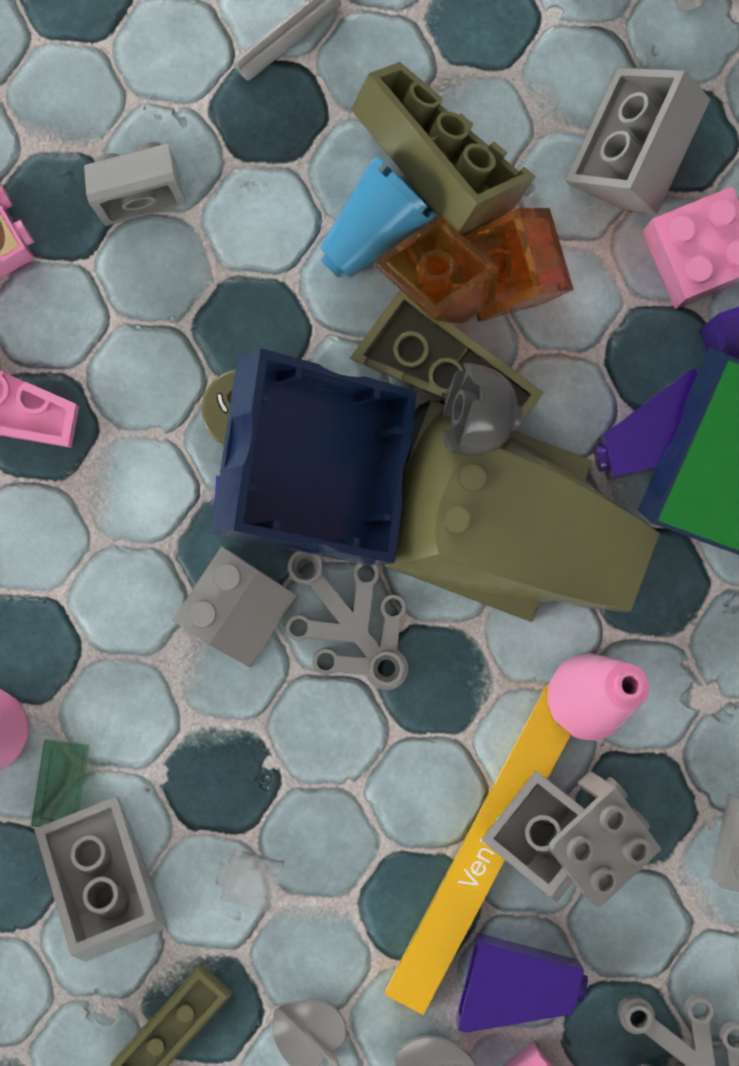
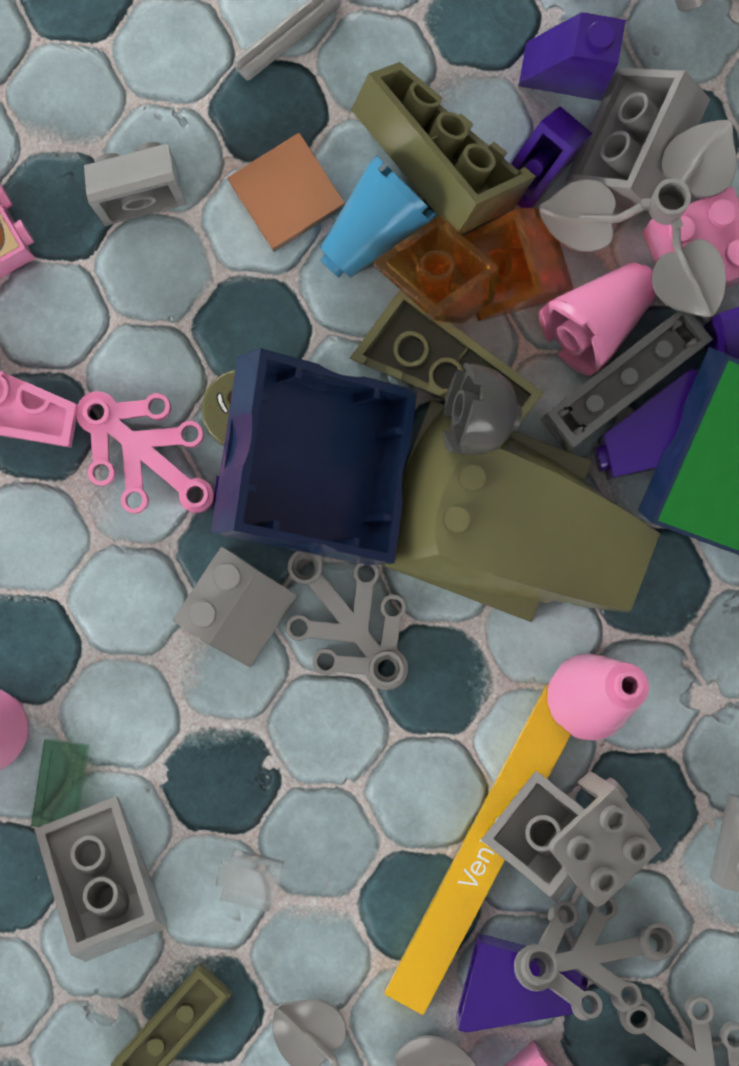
(138, 447): none -> bright pink plant
(286, 192): none -> nougat tile
(550, 152): none -> dark purple slope
(574, 56): none -> dark purple slope
(587, 957): none -> light grey plant
(598, 316): none -> bright pink cone
(625, 379): none -> dark grey piece
(696, 163): none -> light grey plant

